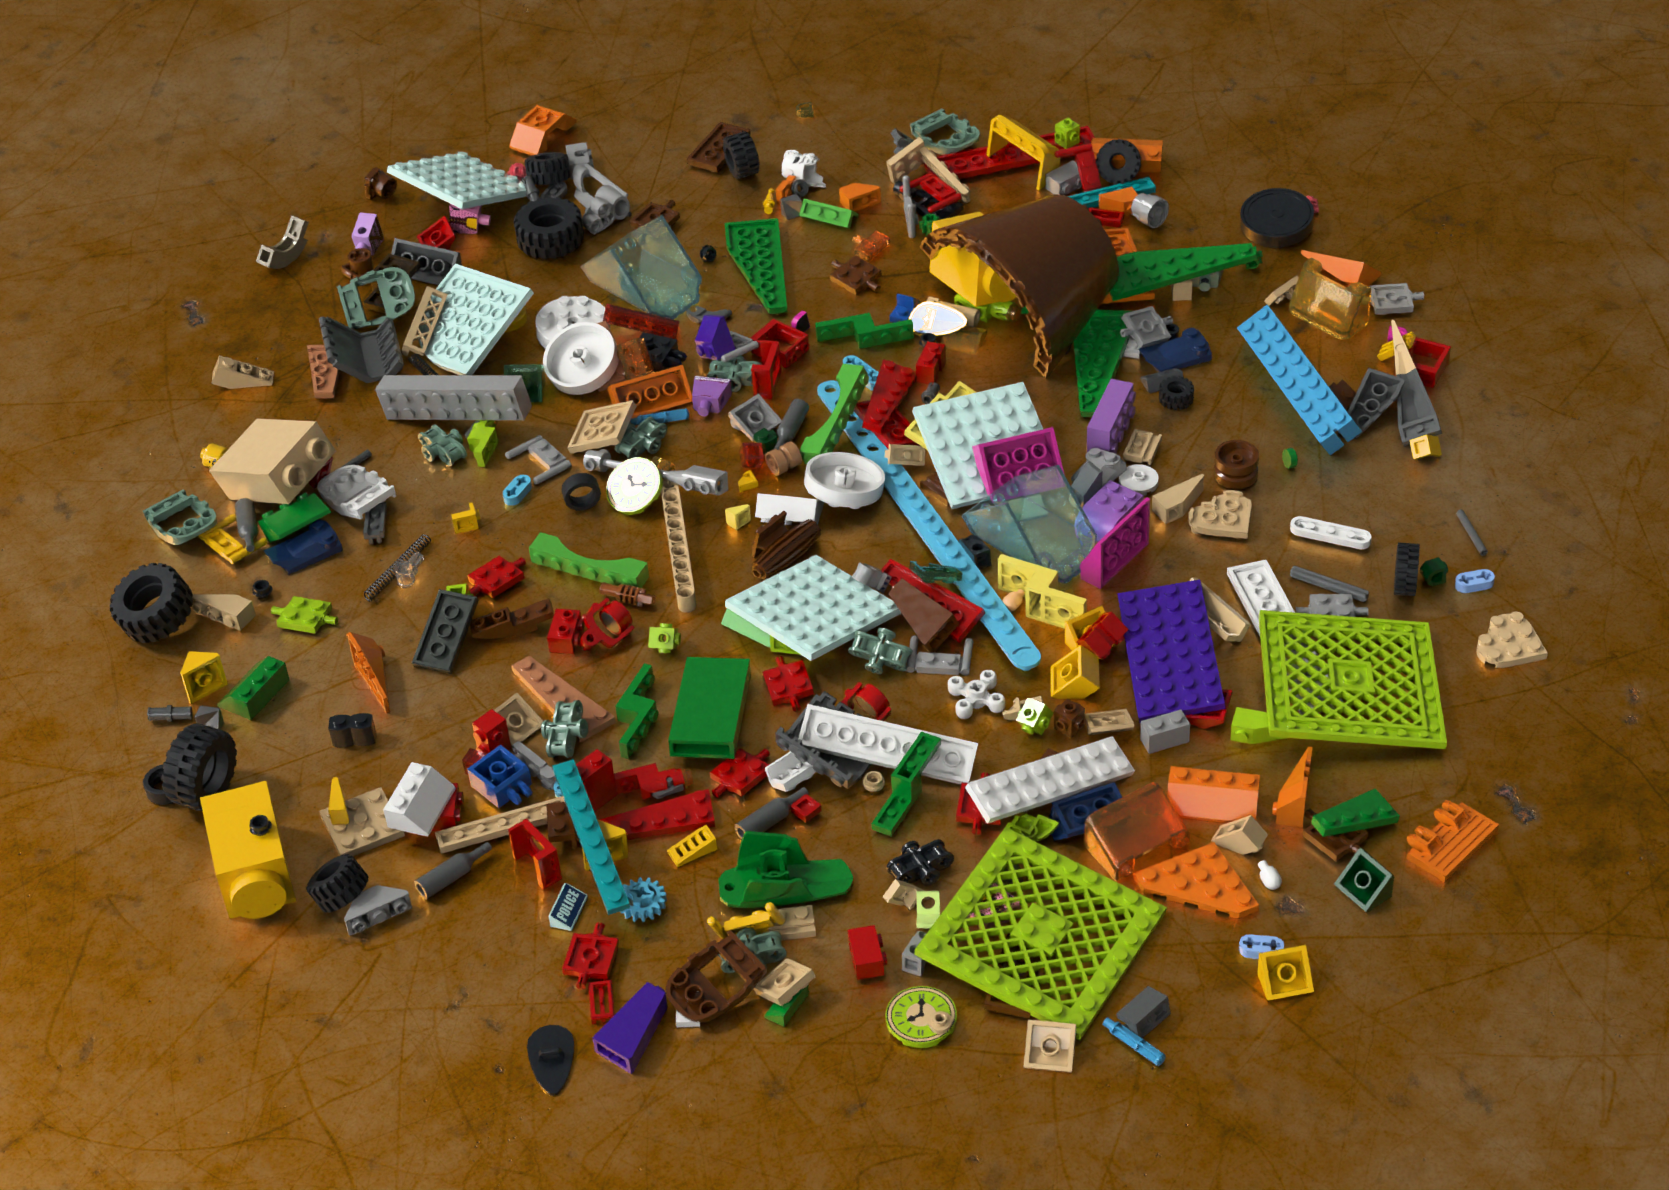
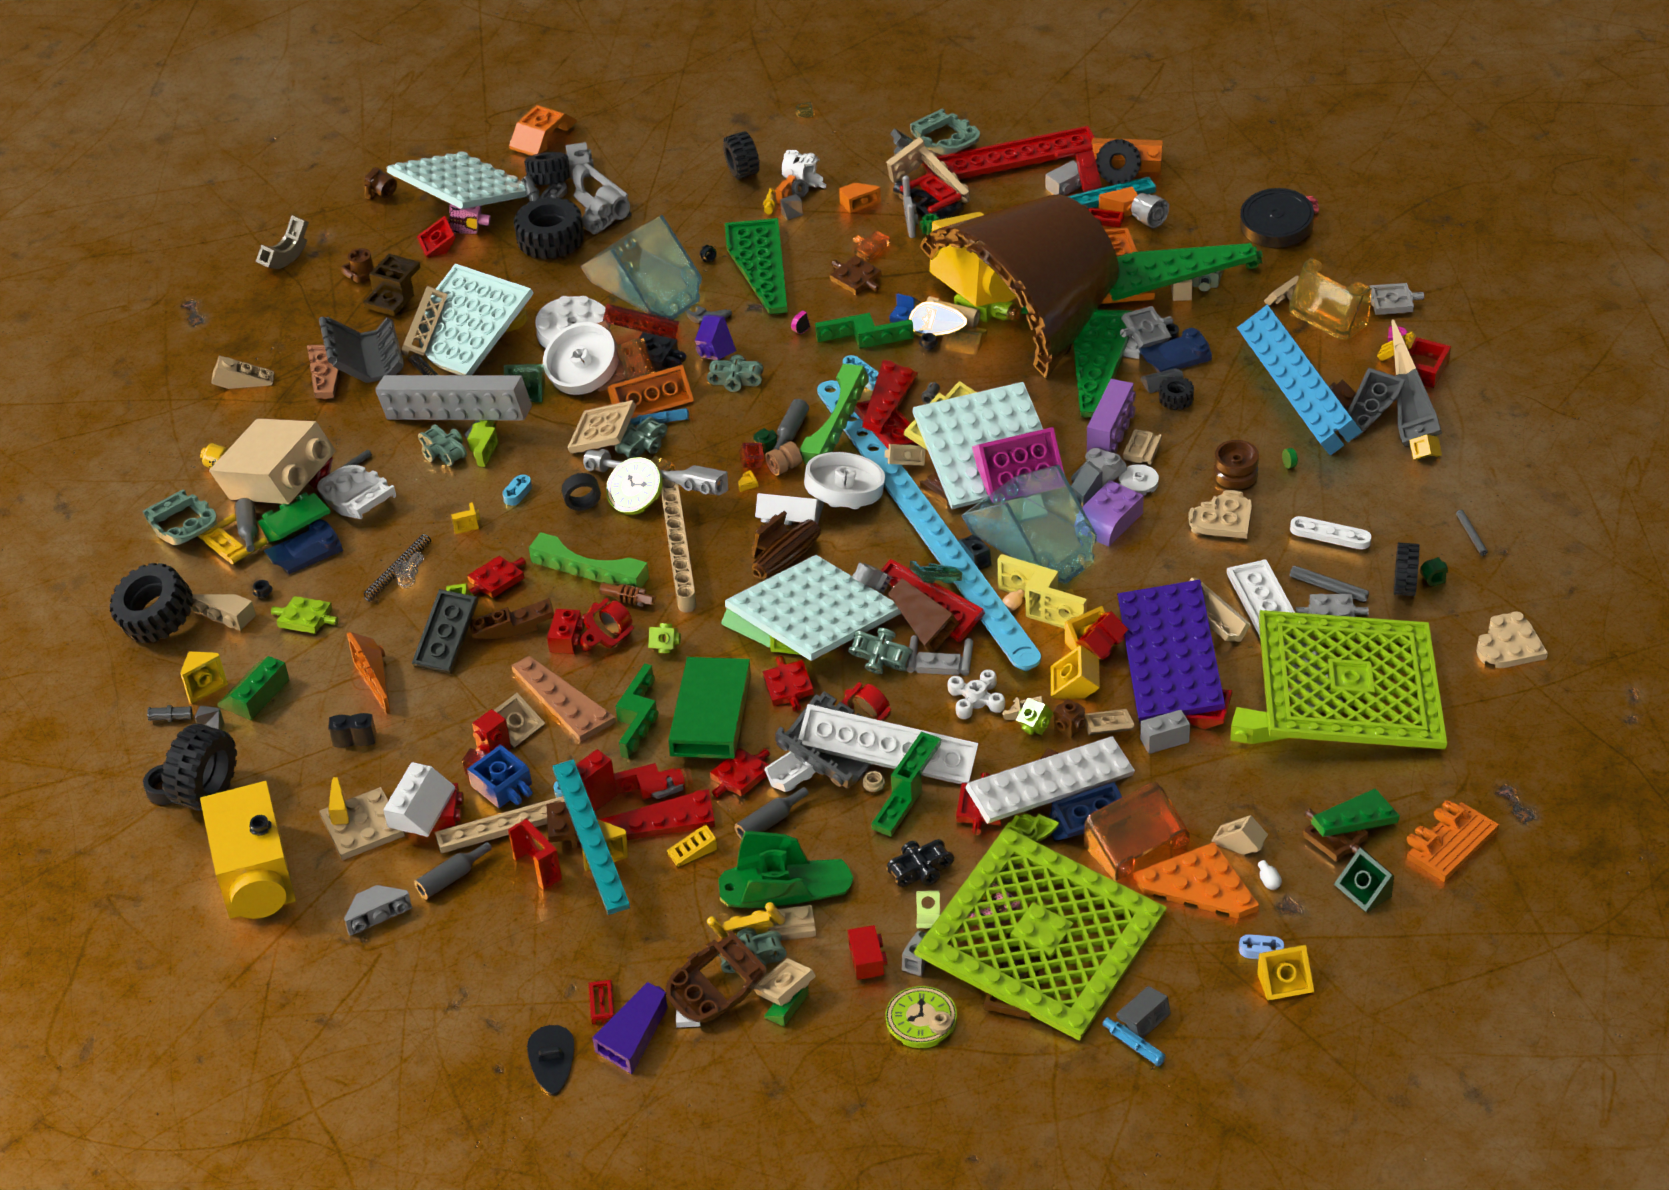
(337, 883): black tyre -> none
(367, 232): lavender torso -> none
(375, 523): dark grey hinge -> none
(395, 290): sand green slope -> none
(434, 261): dark grey slope -> none
(517, 170): coral plate -> none
(536, 765): light grey hinge -> none
(545, 454): light grey plate -> none
(564, 729): sand green axle -> none
(567, 907): slope -> none
(590, 956): red plate -> none
(644, 899): medium azure gear -> none
(653, 211): reddish brown plate -> none
(710, 151): reddish brown plate -> none
(710, 394): medium lavender torso -> none
(738, 516): light yellow slope -> none
(742, 345): light grey plate -> none
(753, 417): light grey slope -> none
(762, 378): red panel -> none
(777, 329): red window -> none
(806, 808): red plate -> none
(827, 213): bright green panel -> none
(902, 893): tan slope -> none
(930, 363): red brick -> none
(1007, 129): yellow windscreen -> none
(1050, 1046): tan slope -> none
(1067, 133): lime brick -> none
(1117, 547): dark pink slope -> none
(1175, 501): tan slope -> none
(1213, 794): orange slope -> none
(1293, 795): orange wedge -> none
(1346, 270): orange wedge -> none
(1474, 581): light blue beam -> none

